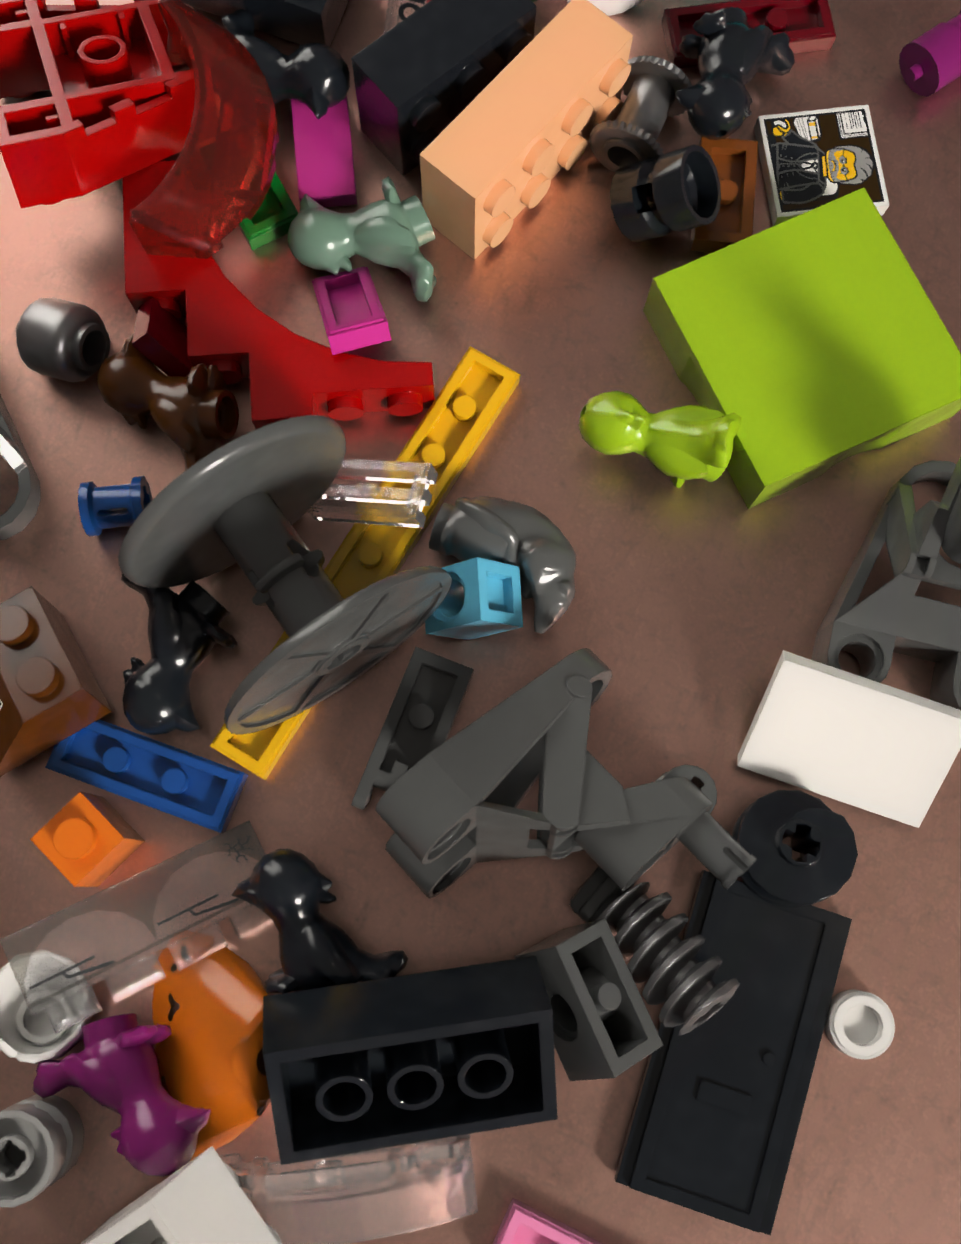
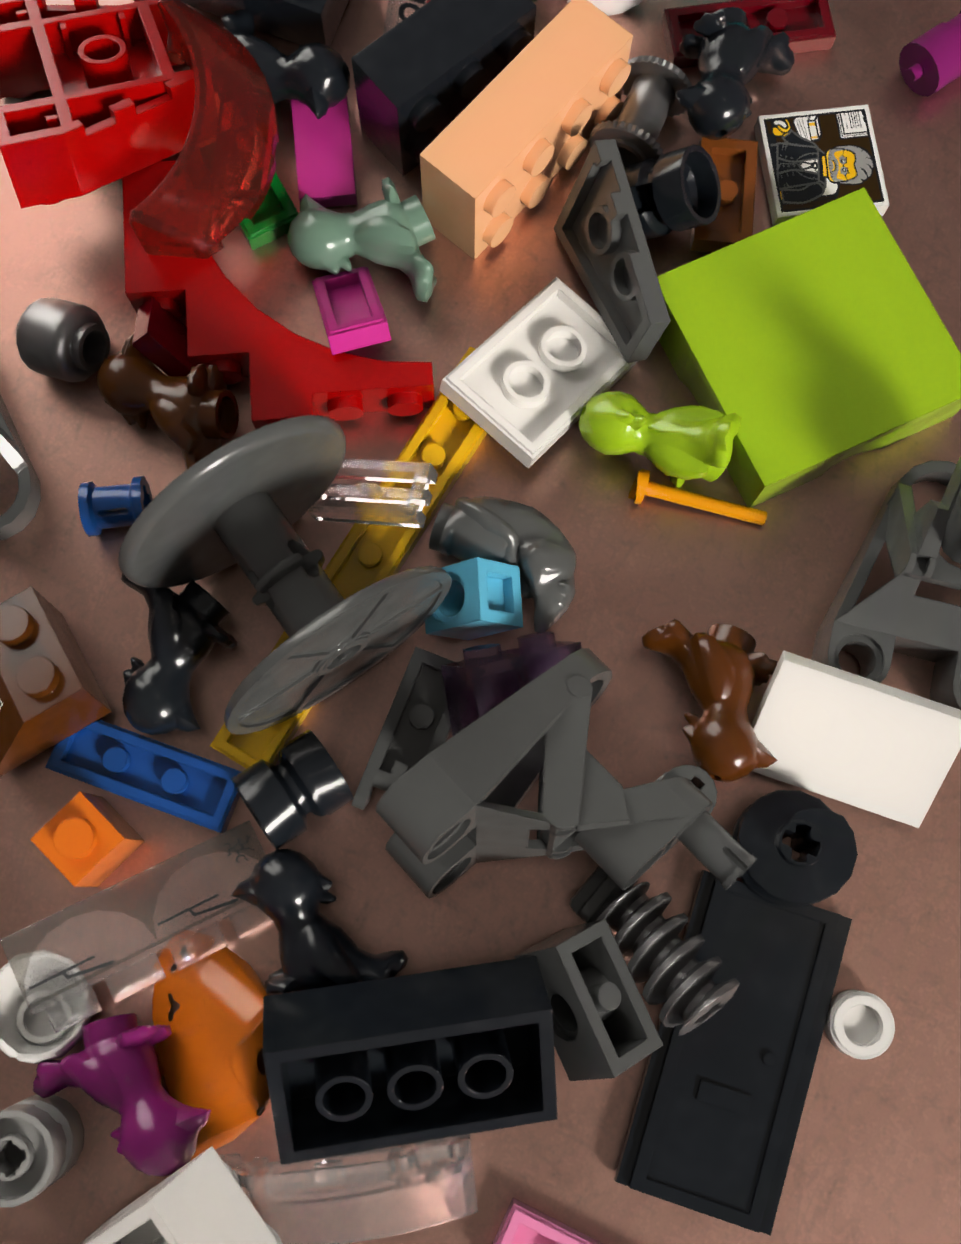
(287, 792): none -> black wheel
(493, 675): none -> slope
(537, 372): none -> white tile
(612, 254): none -> dark grey wing
(642, 487): none -> light orange piece
(721, 677): none -> reddish brown animal

